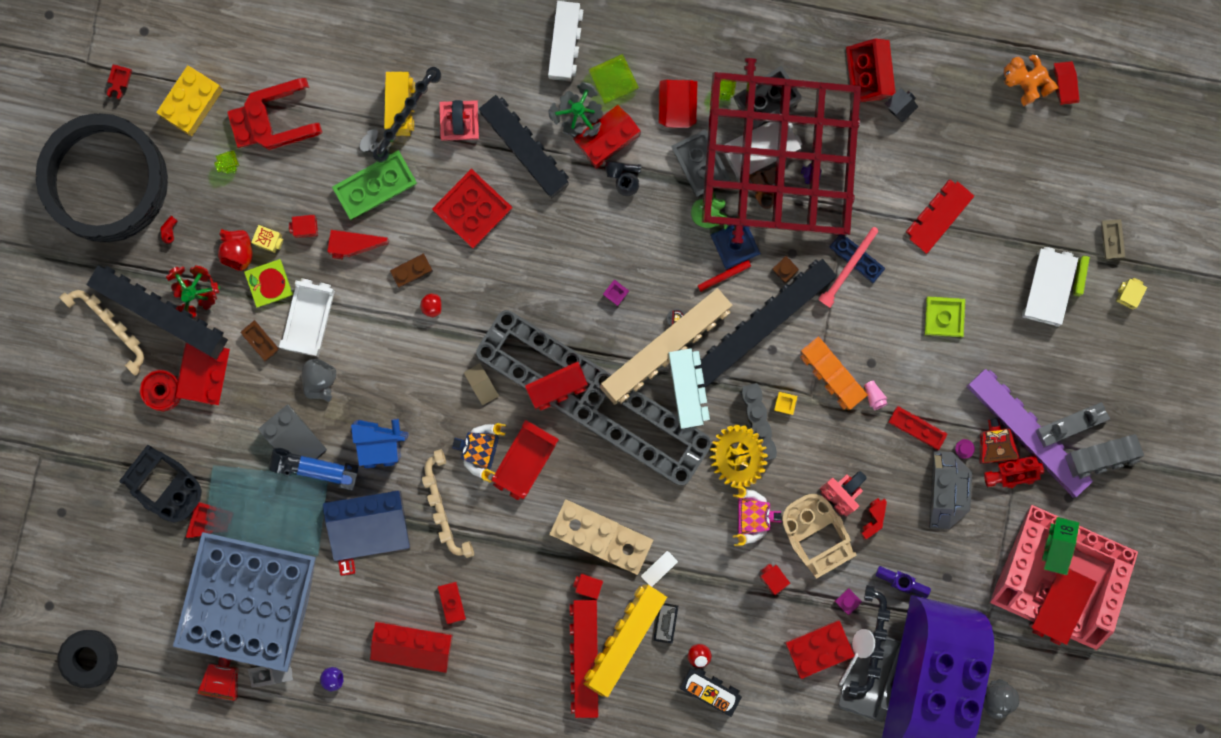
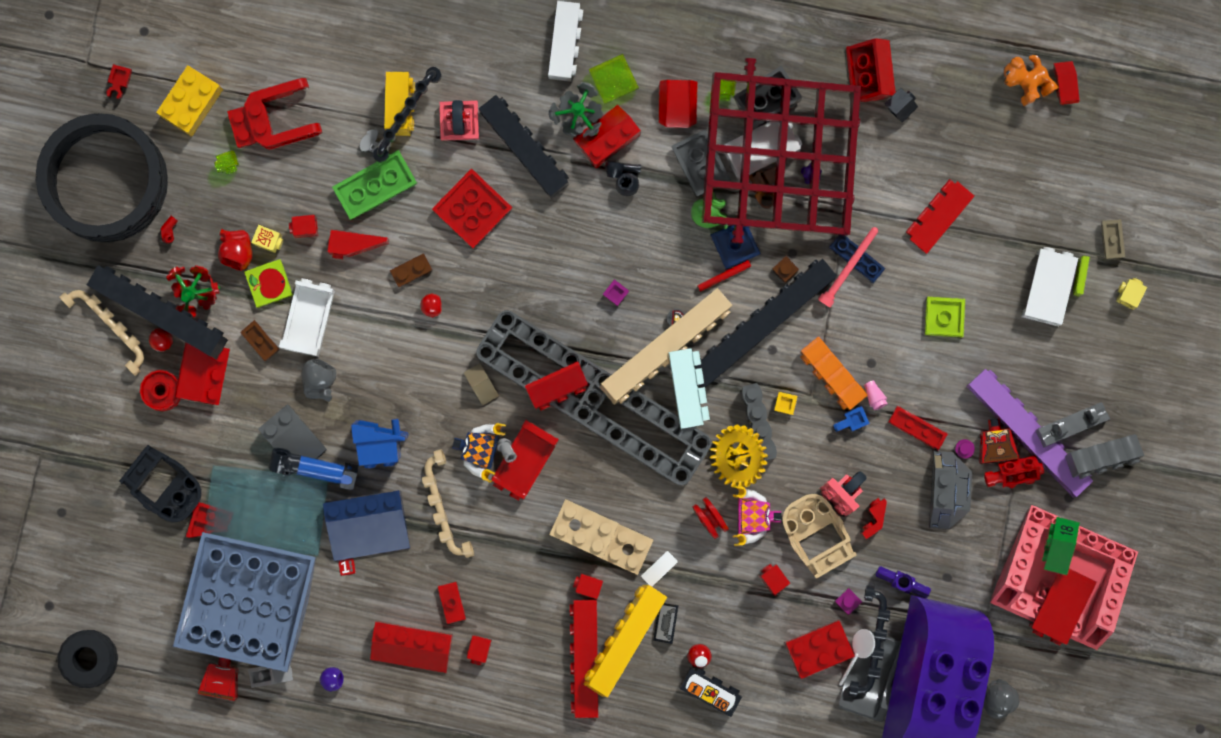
(160, 339): none -> red piece
(479, 650): none -> red brick
(505, 448): none -> light grey pin
(710, 518): none -> red wheel
(853, 419): none -> blue plate

